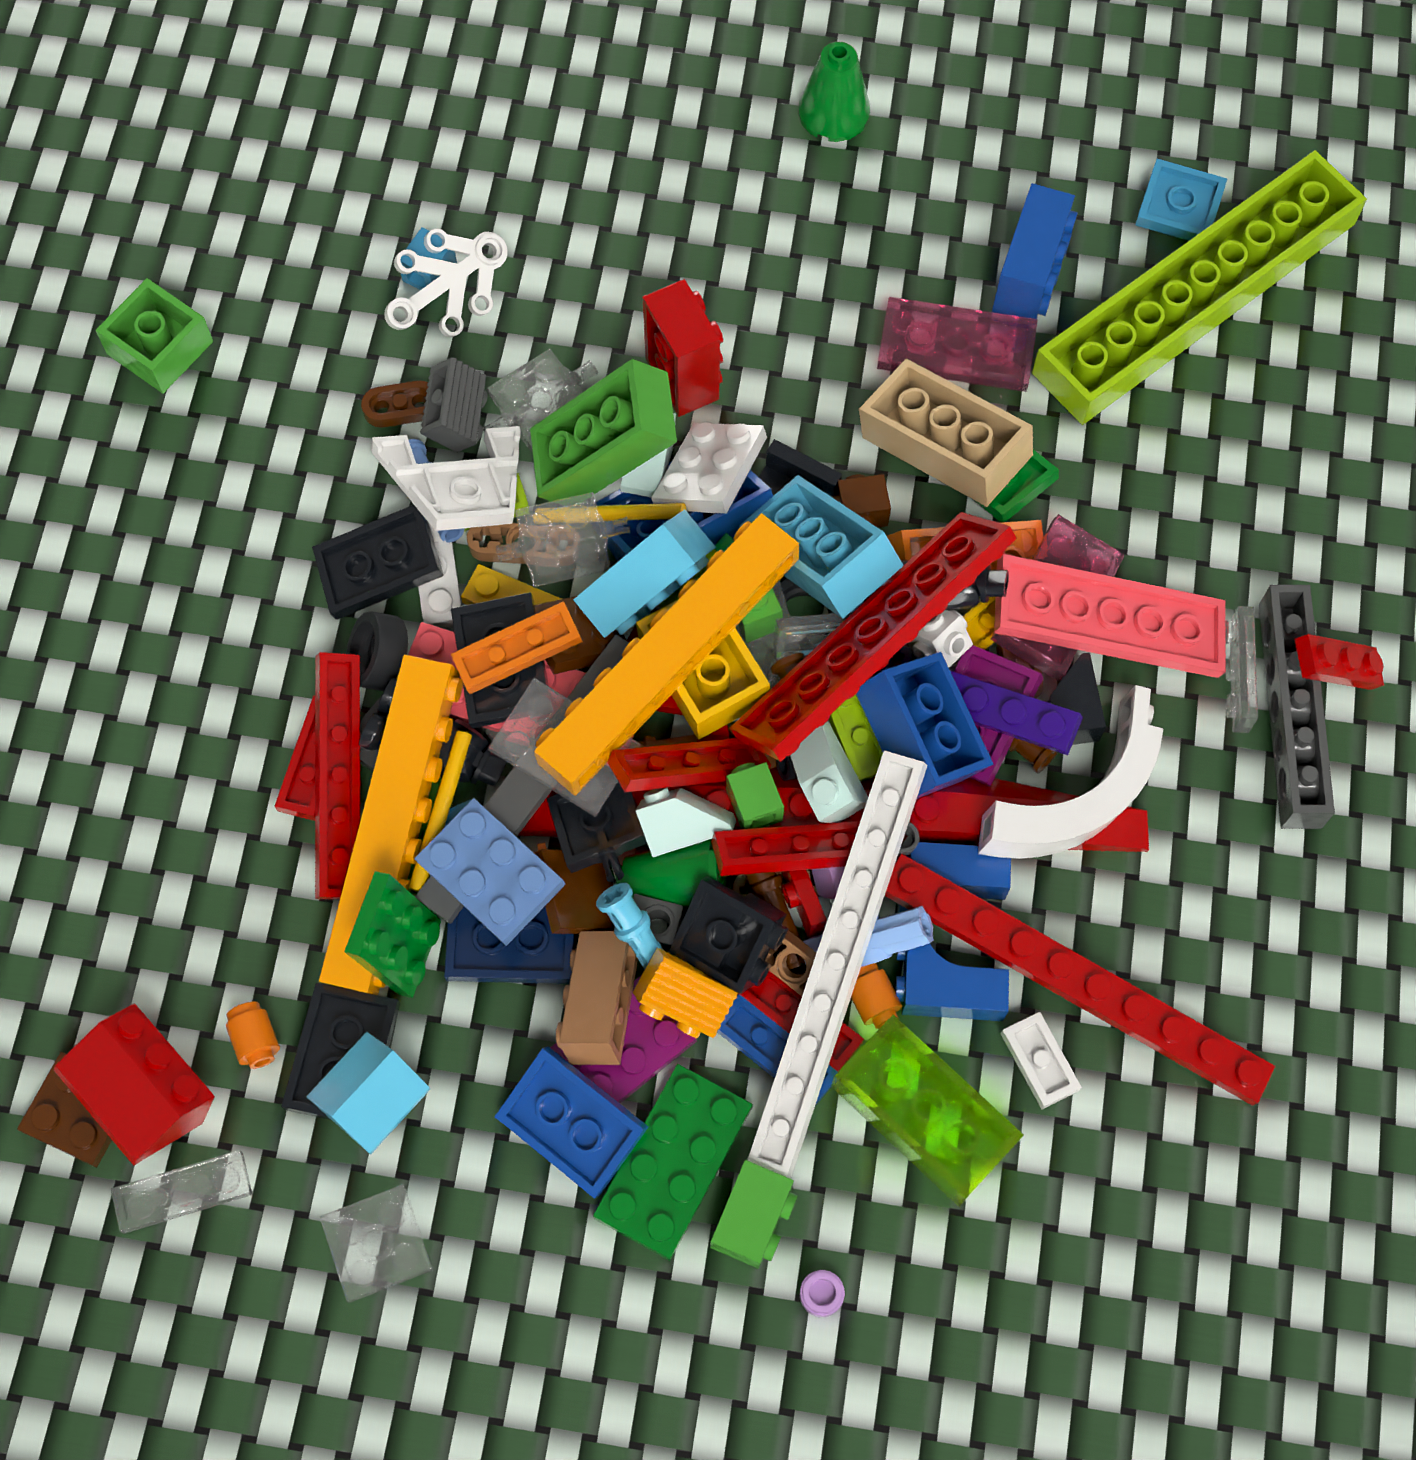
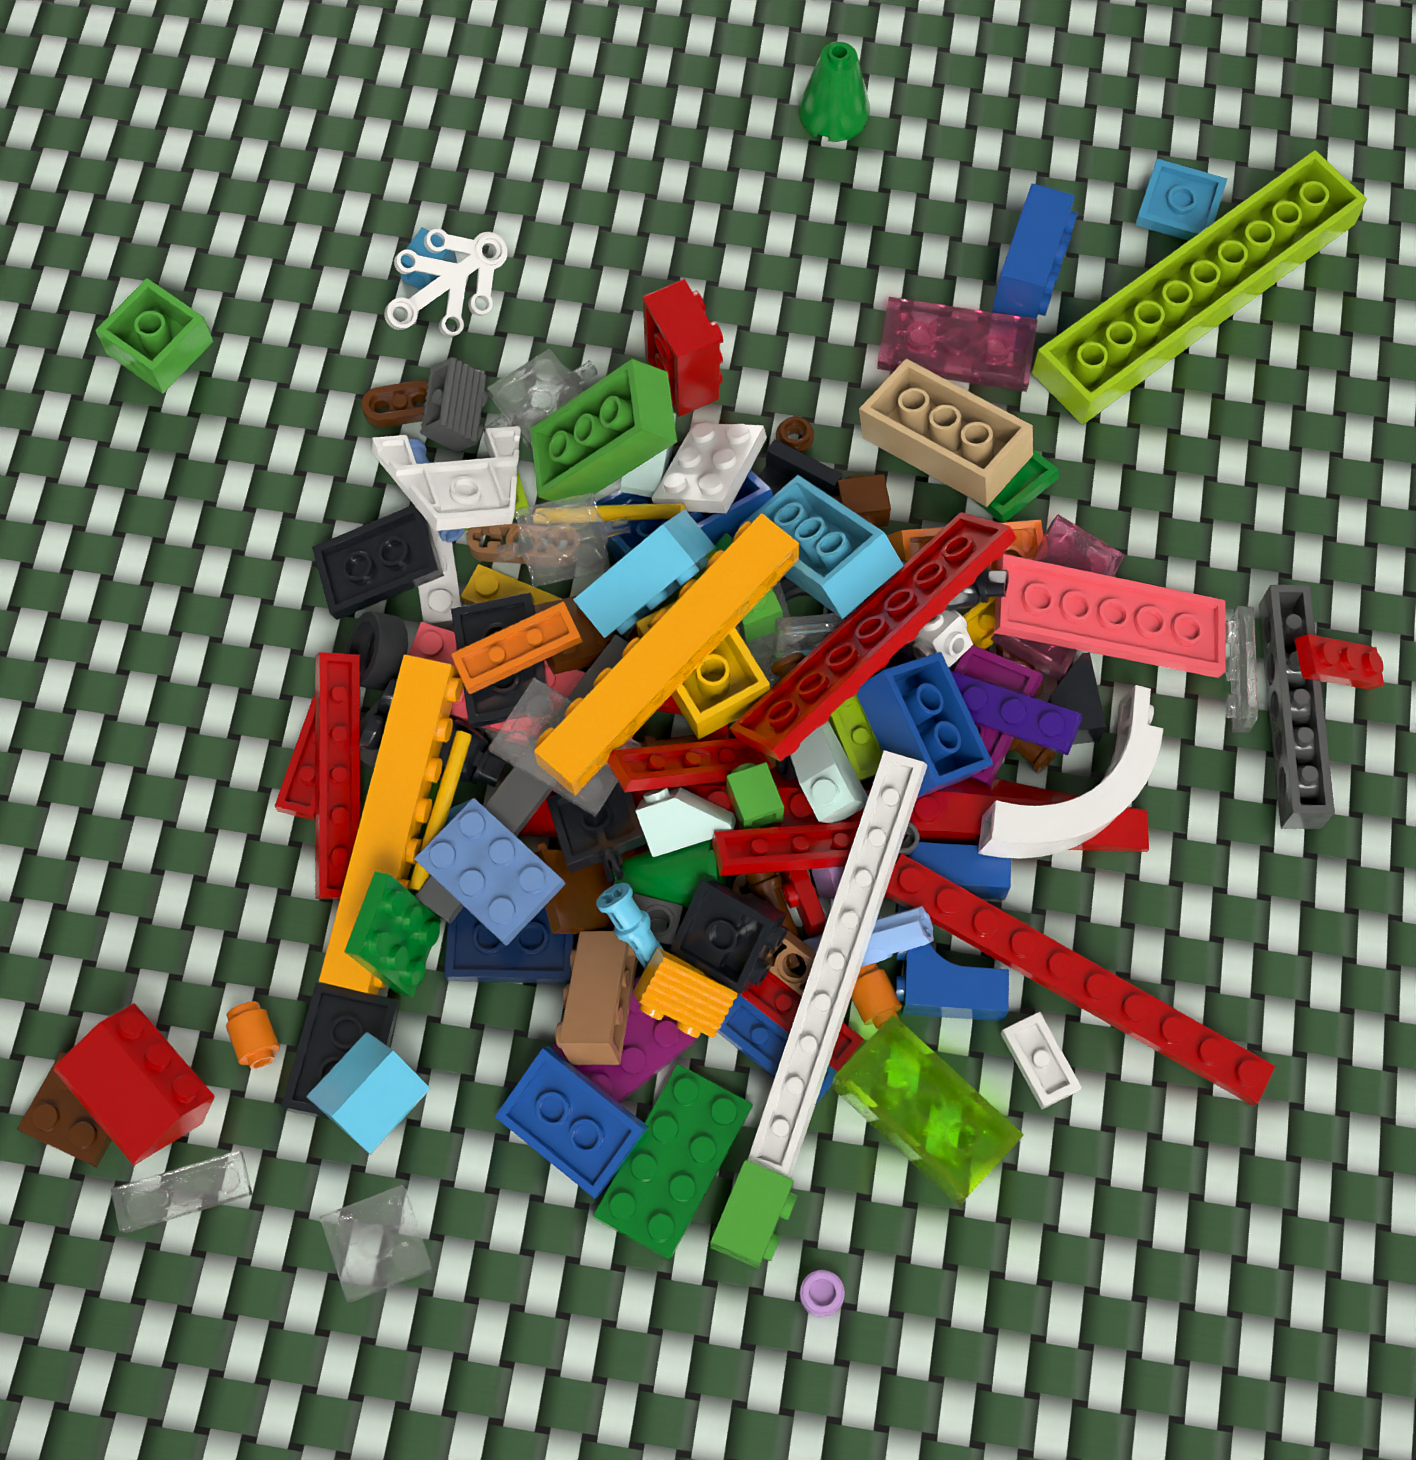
(798, 426): none -> reddish brown plate

